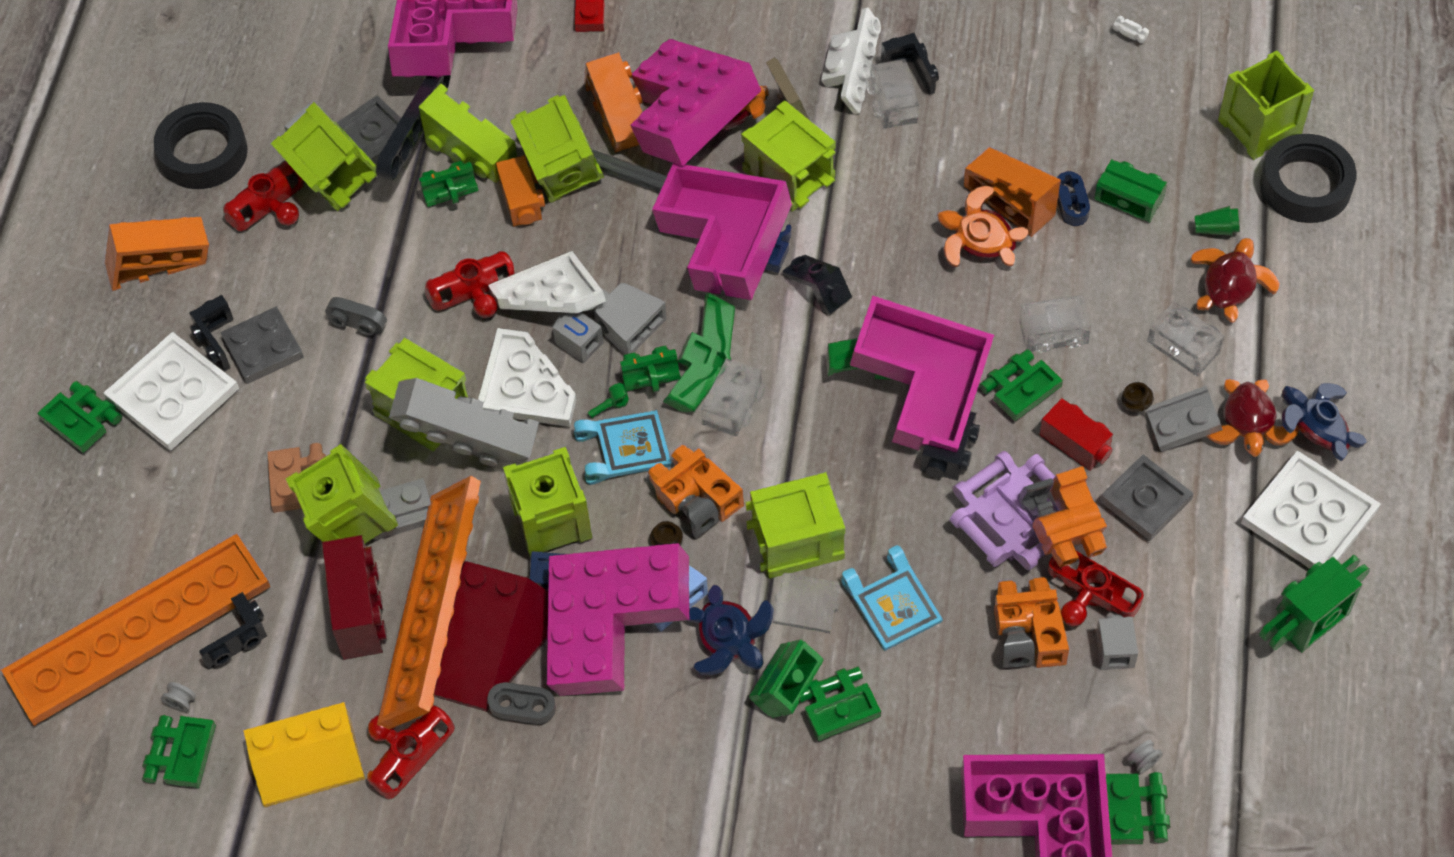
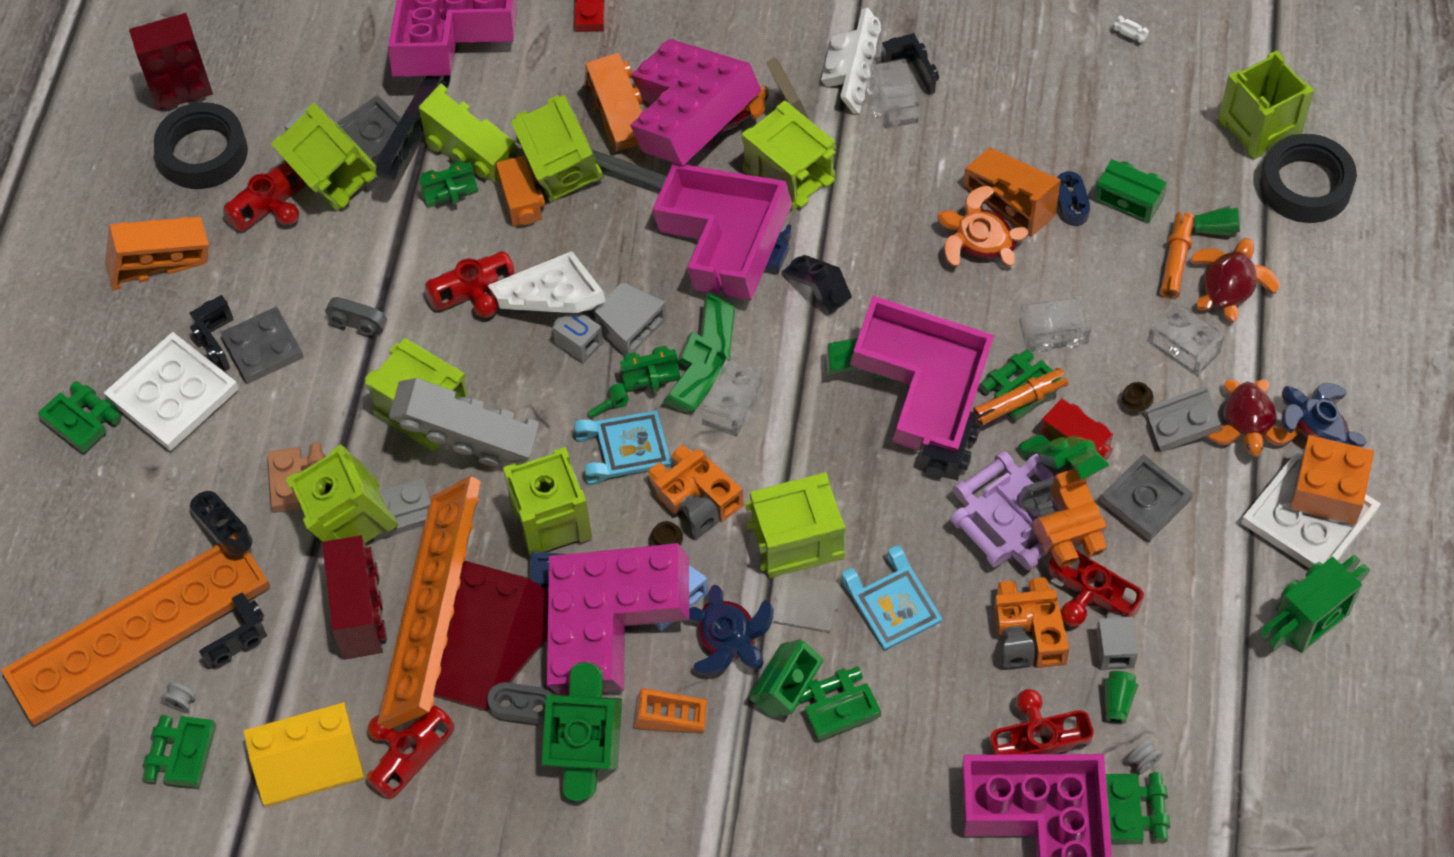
(171, 61): none -> dark red brick
(221, 533): none -> black beam
(525, 381): white plate -> none
(582, 731): none -> green brick
(660, 699): none -> orange slope
(1031, 391): none -> orange pin
(1060, 740): none -> red piece
(1073, 450): none -> green plate
(1119, 695): none -> green cone
(1179, 244): none -> orange pin
(1332, 480): none -> orange brick

